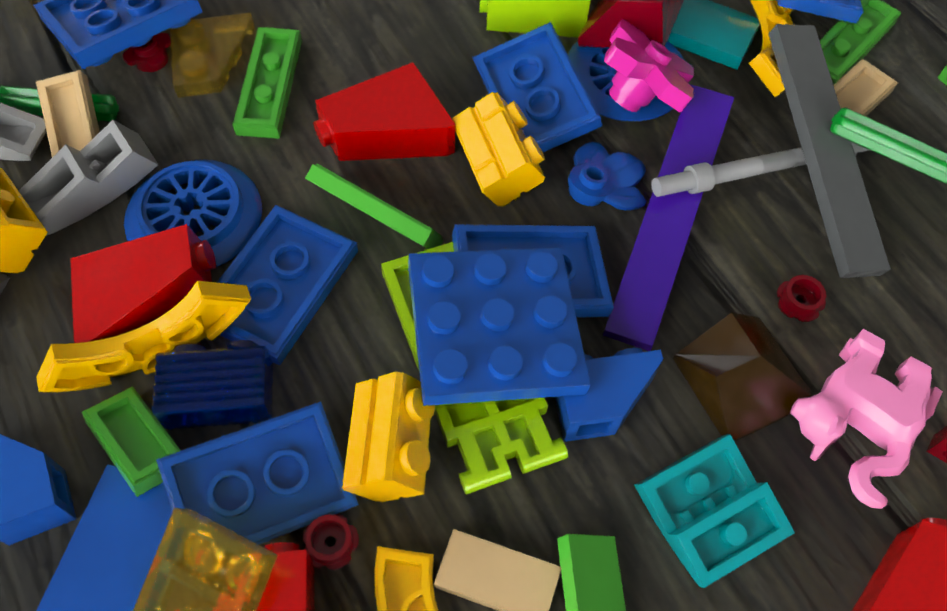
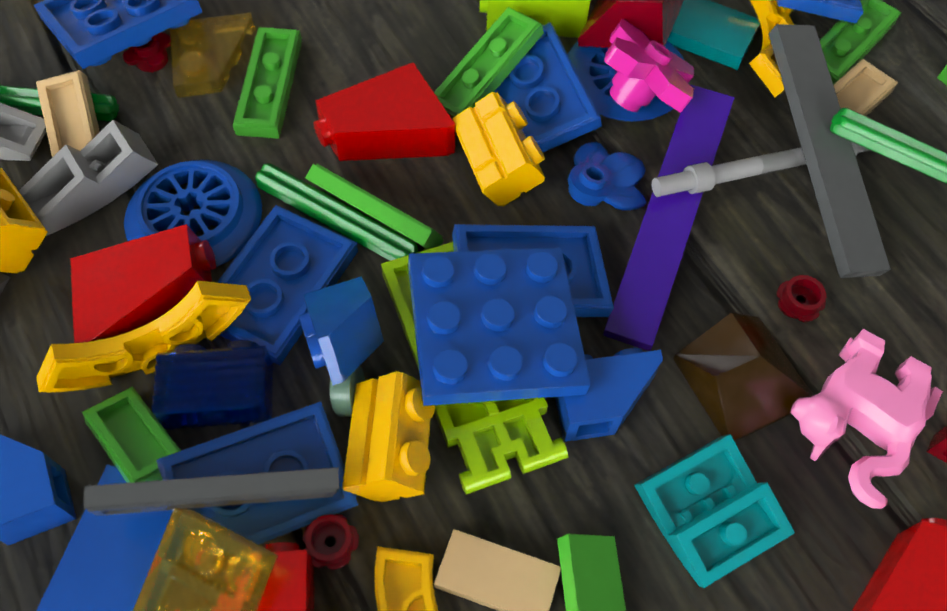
(210, 491): none -> dark grey tile
(334, 213): none -> green axle
(341, 327): none -> blue slope
(343, 393): none -> sand green tile
(489, 61): none -> bright green tile

